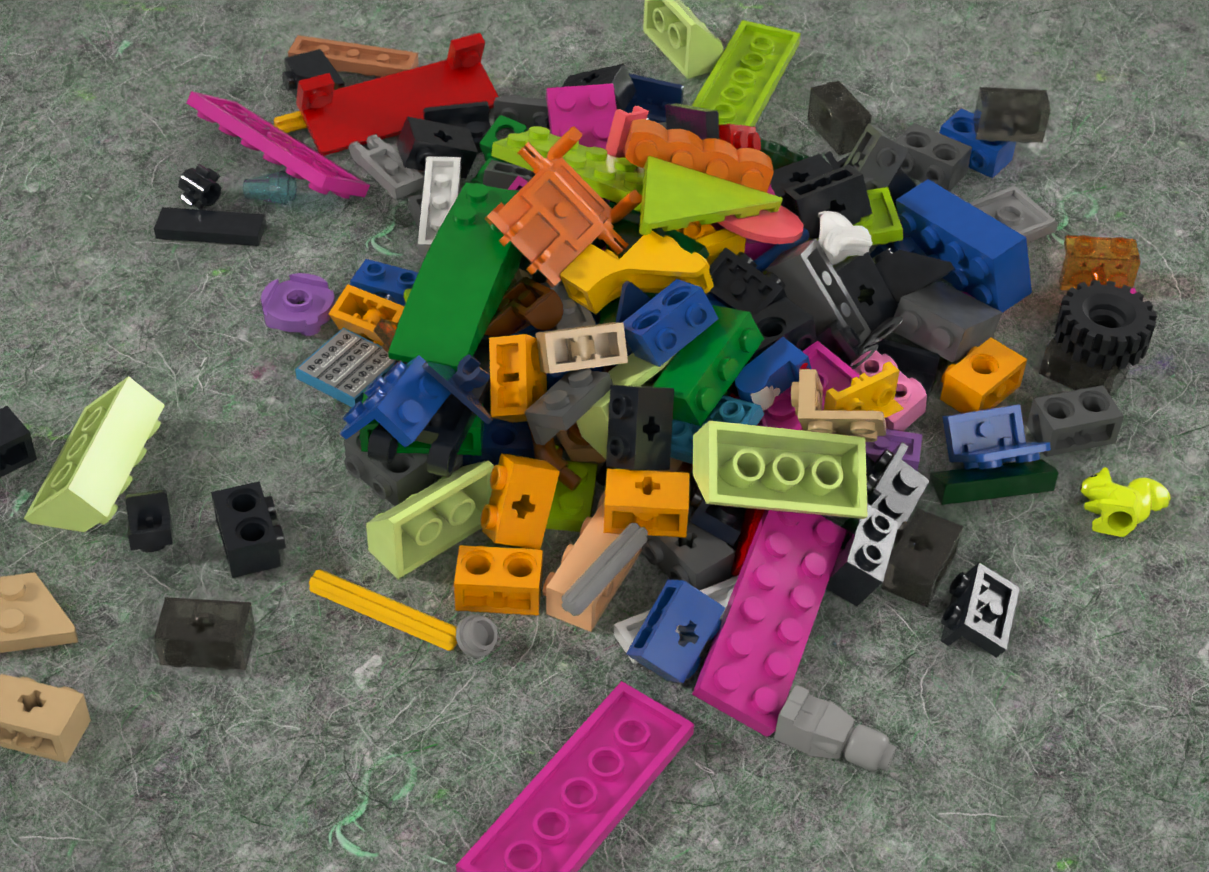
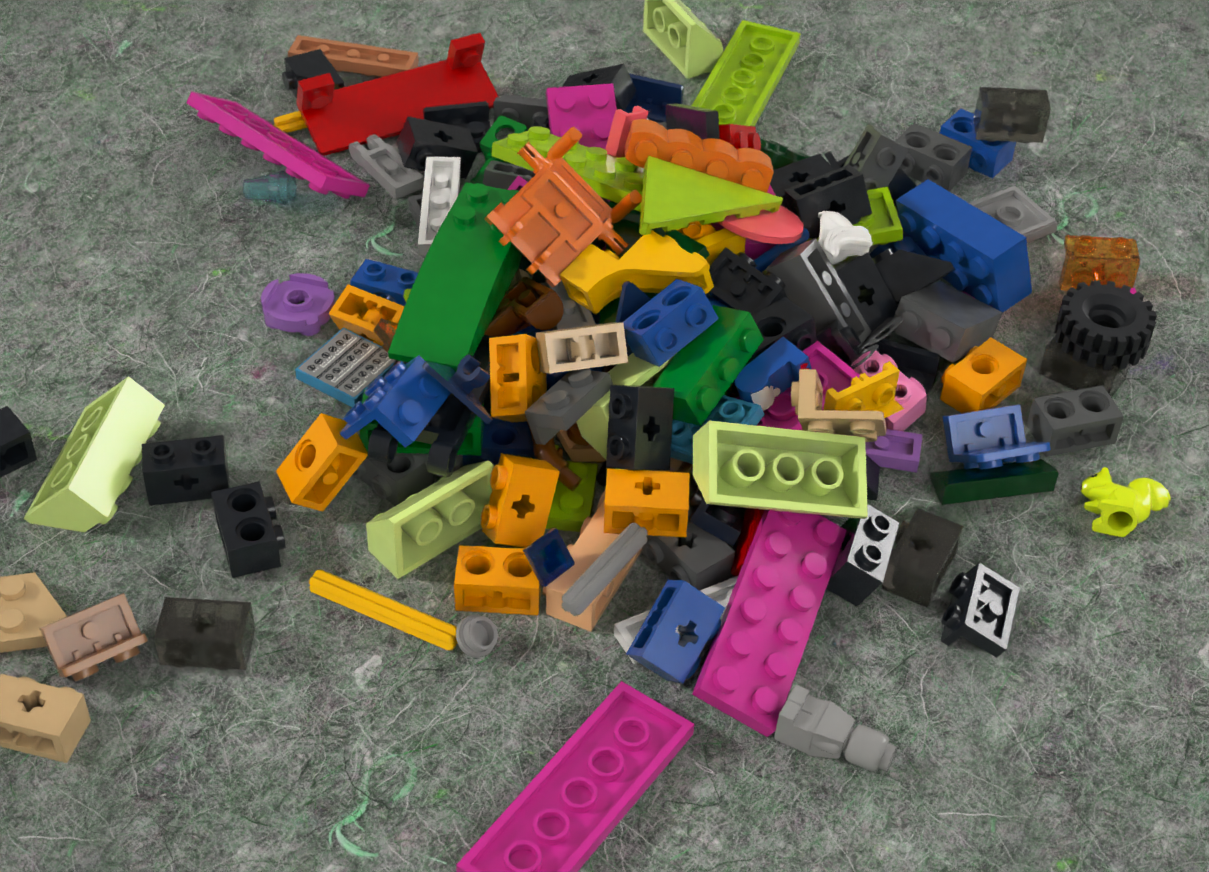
(92, 637): none -> medium nougat bracket
(149, 521): black bracket -> none
(184, 469): none -> black brick
(200, 187): black gear -> none
(210, 226): black tile -> none
(321, 463): none -> light orange brick
(549, 557): none -> clear blue slope
(837, 116): clear smoke brick -> none
(895, 486): bracket -> none

